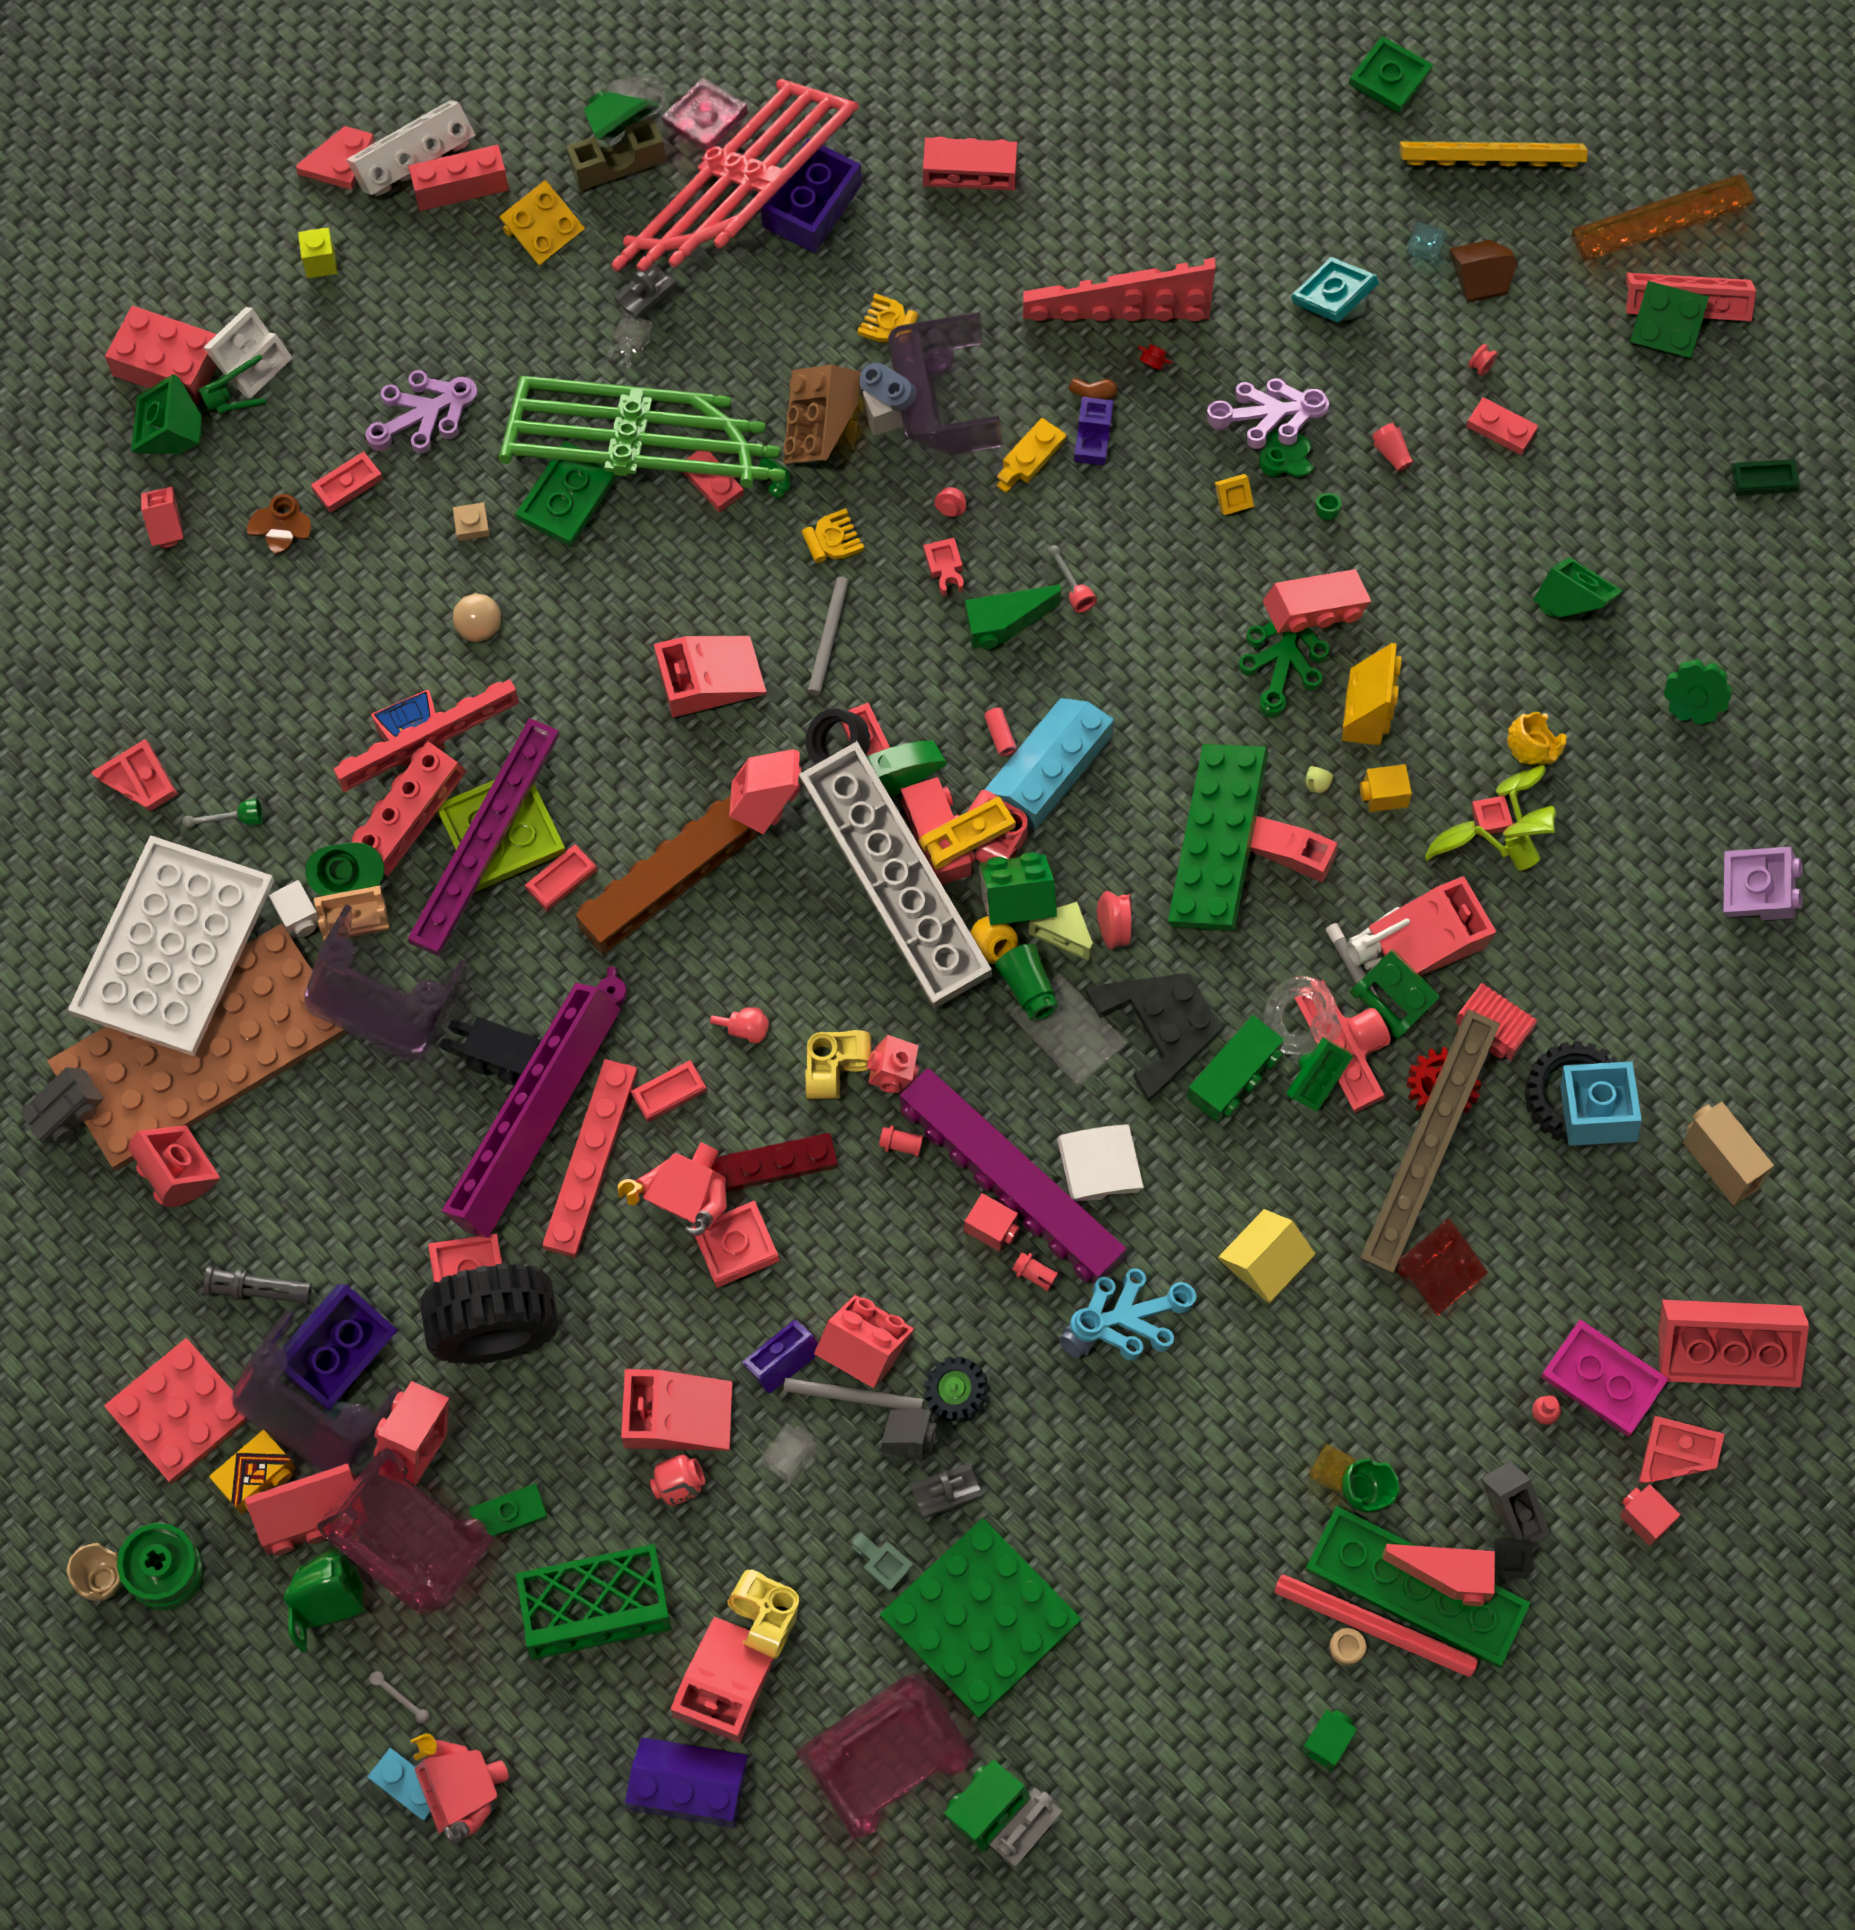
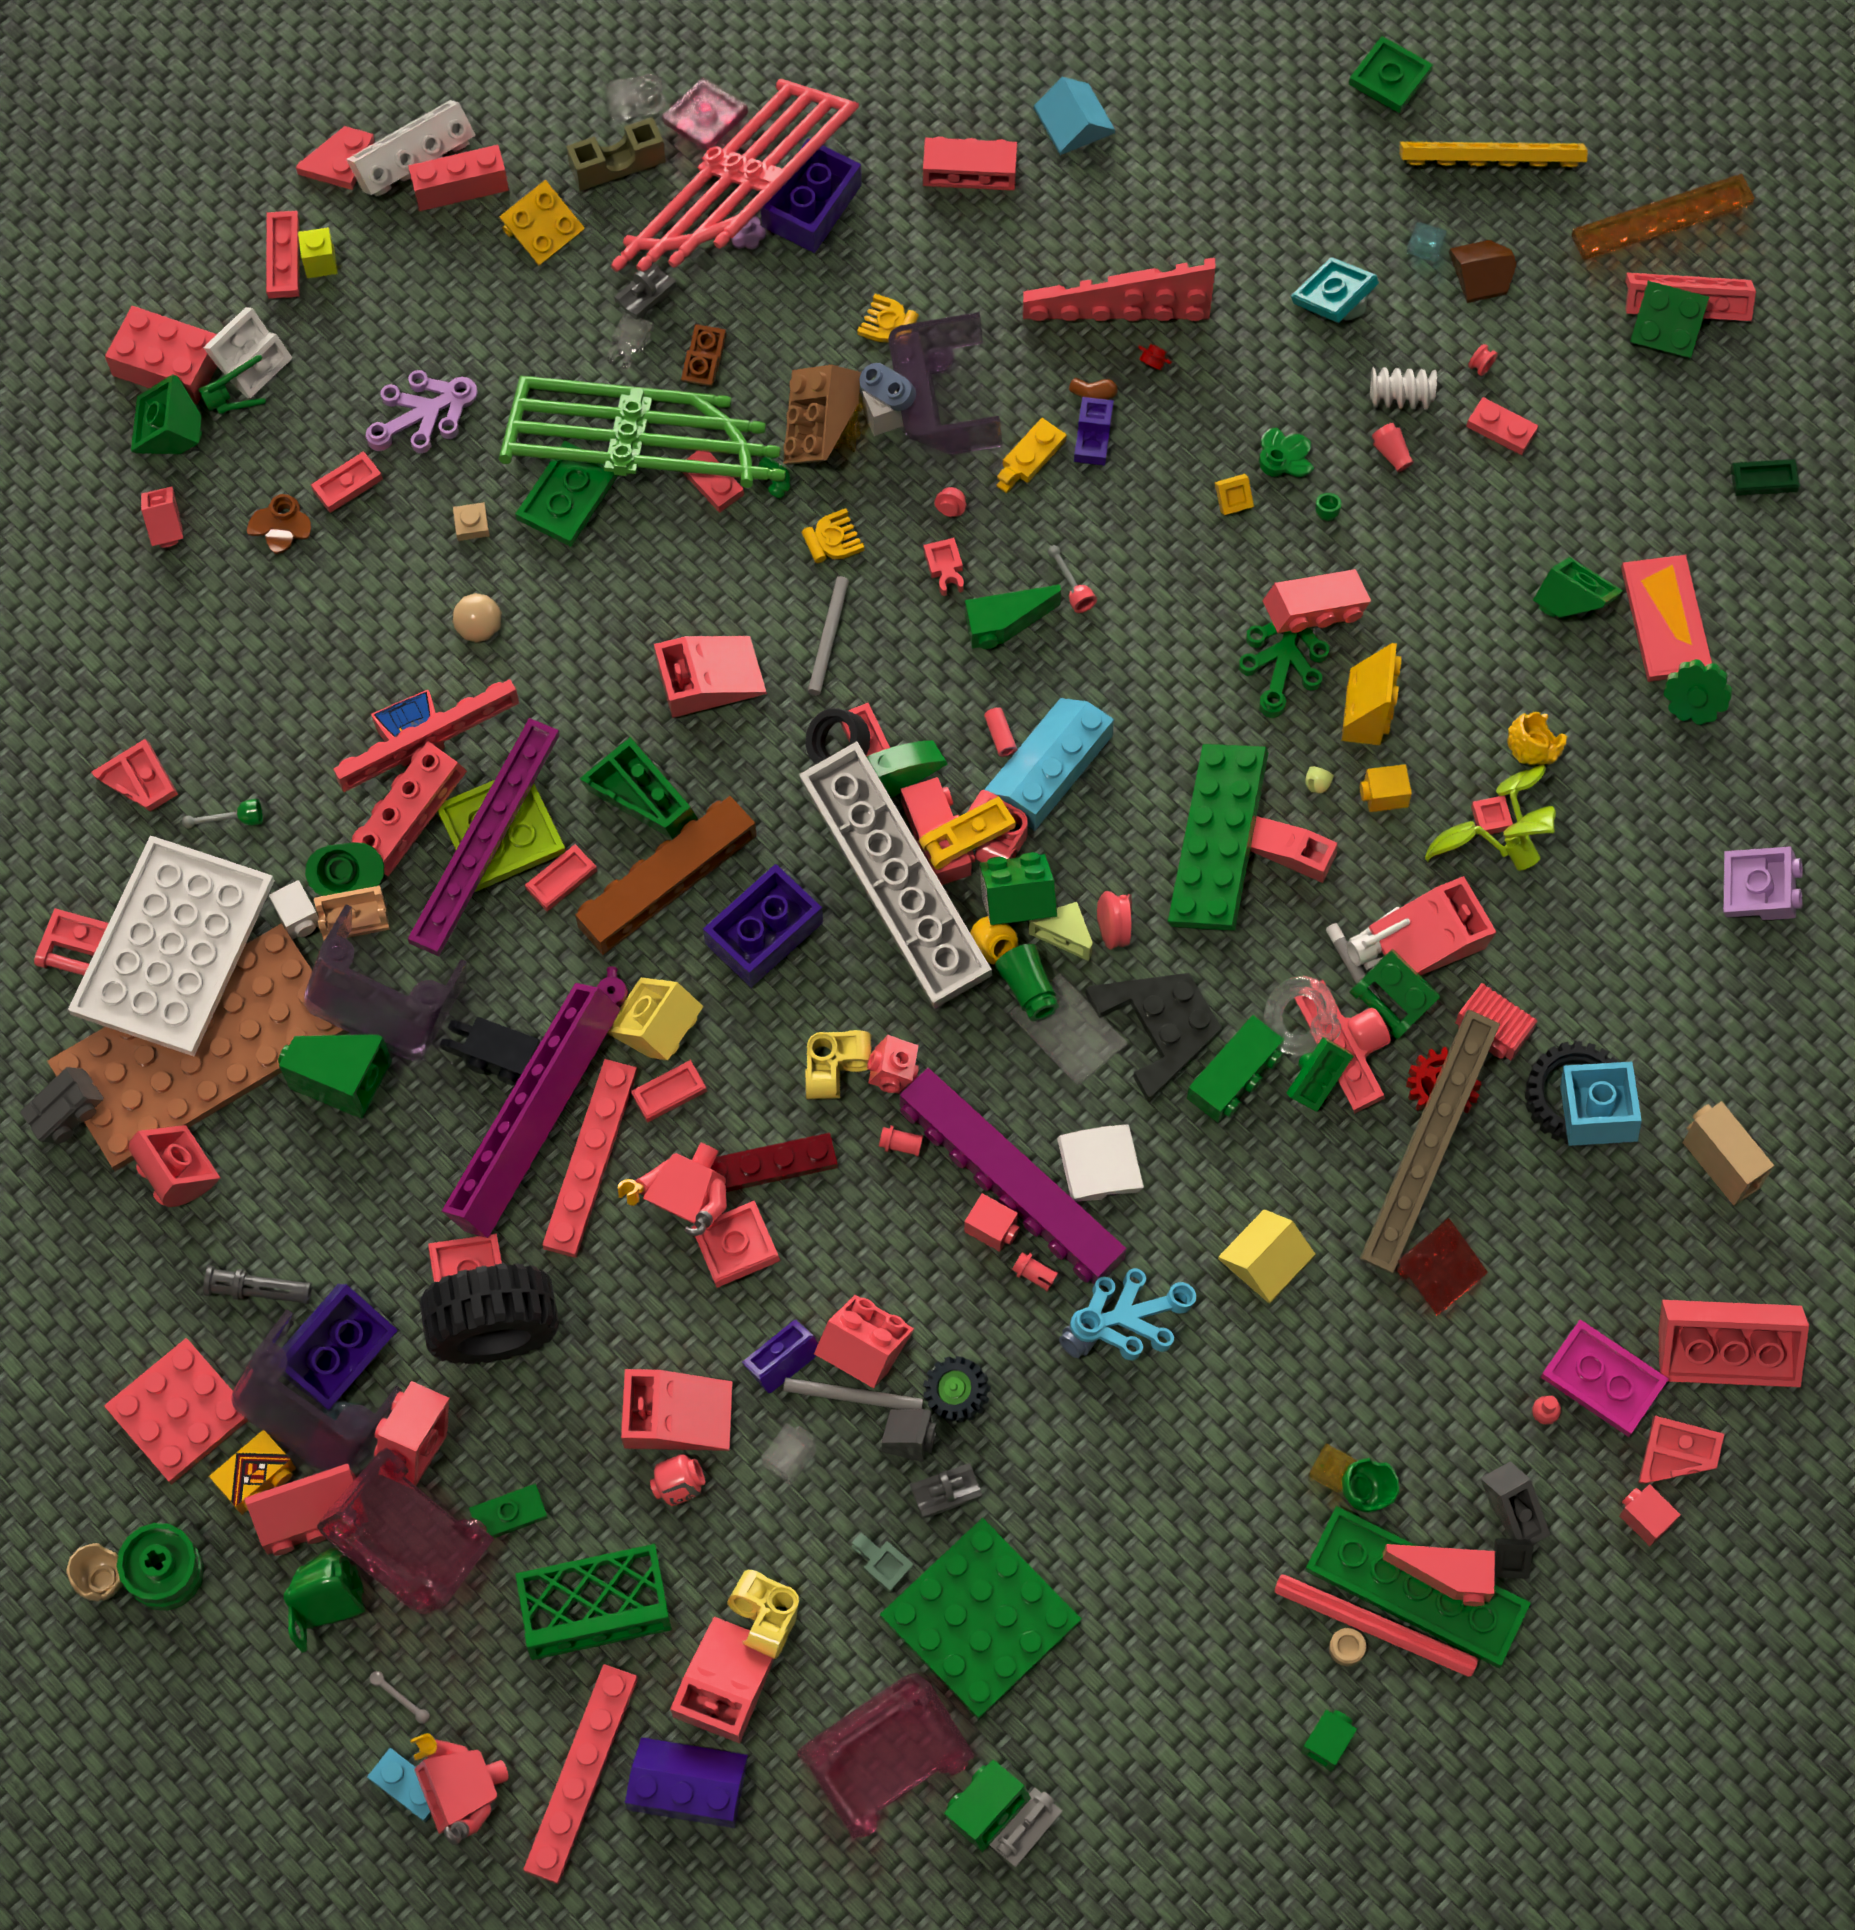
(72, 933): none -> coral plate
(282, 254): none -> coral plate
(336, 1069): none -> green slope
(580, 1774): none -> coral plate
(613, 111): green slope -> none
(639, 789): none -> green wedge
(655, 1017): none -> light yellow slope
(704, 355): none -> dark orange slope
(746, 1024): coral piece -> none
(749, 235): none -> lavender plant
(763, 925): none -> dark purple brick
(764, 789): coral slope -> none
(1072, 115): none -> medium azure slope
(1305, 405): lavender plant -> none
(1403, 387): none -> white piece
(1665, 614): none -> coral tile

